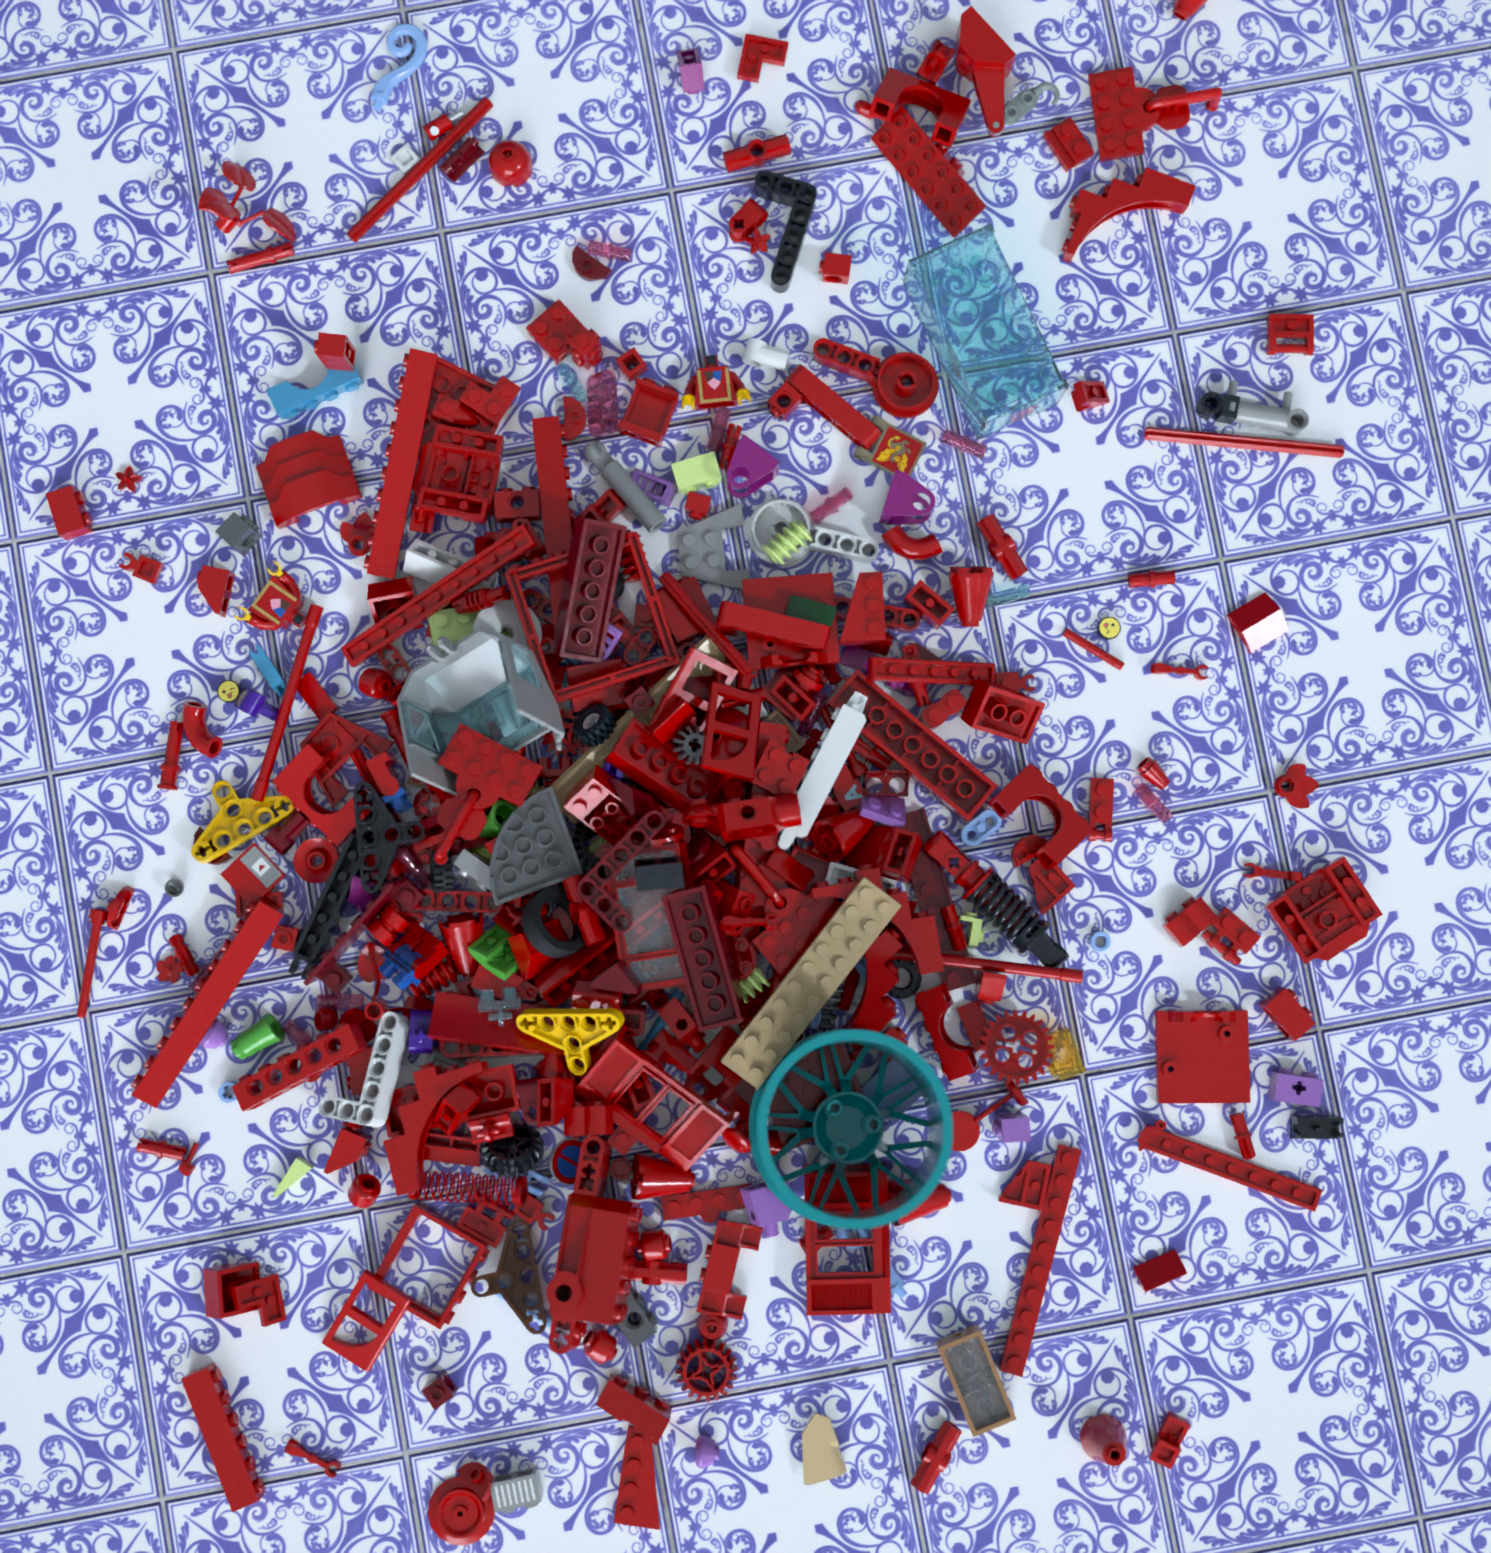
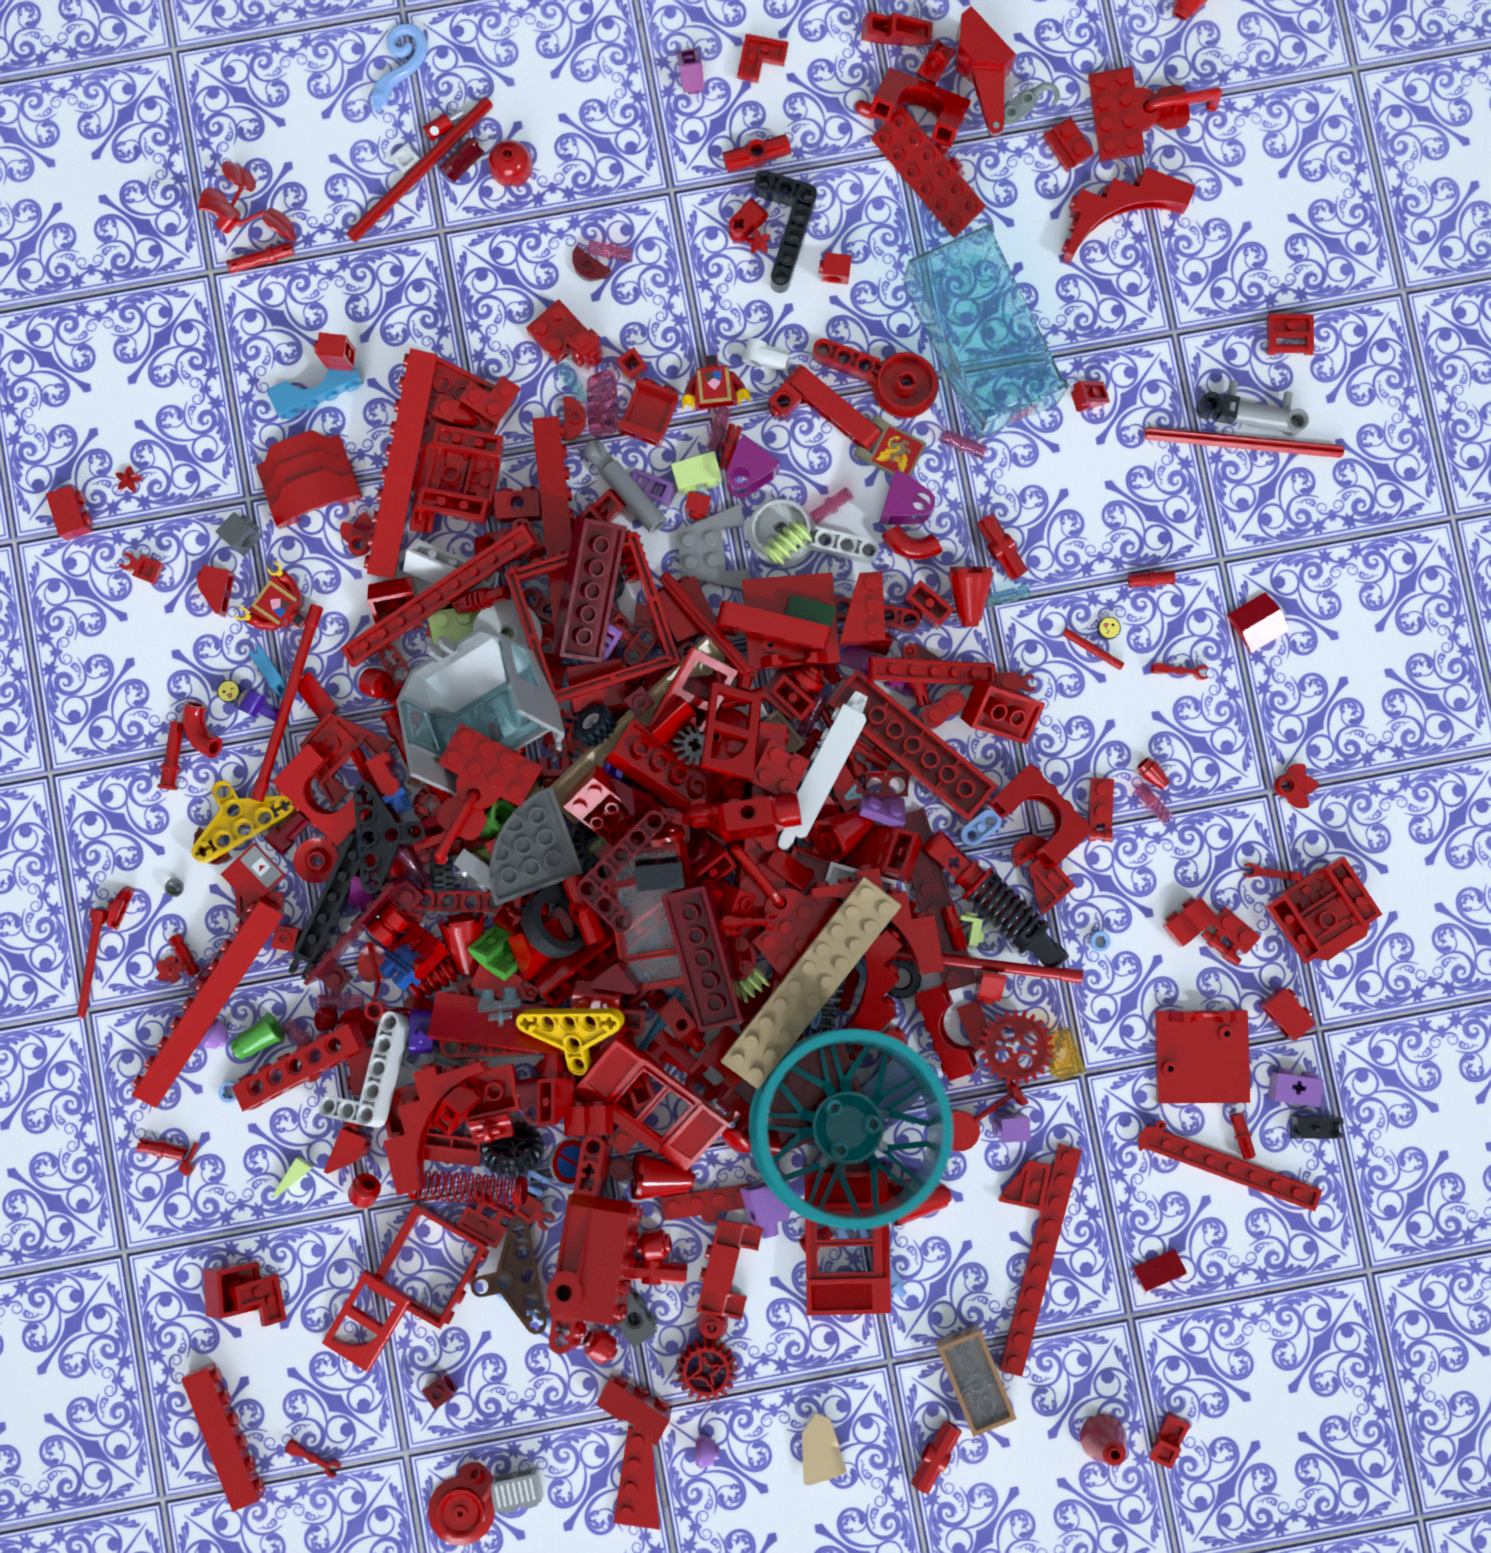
(896, 30): none -> red slope

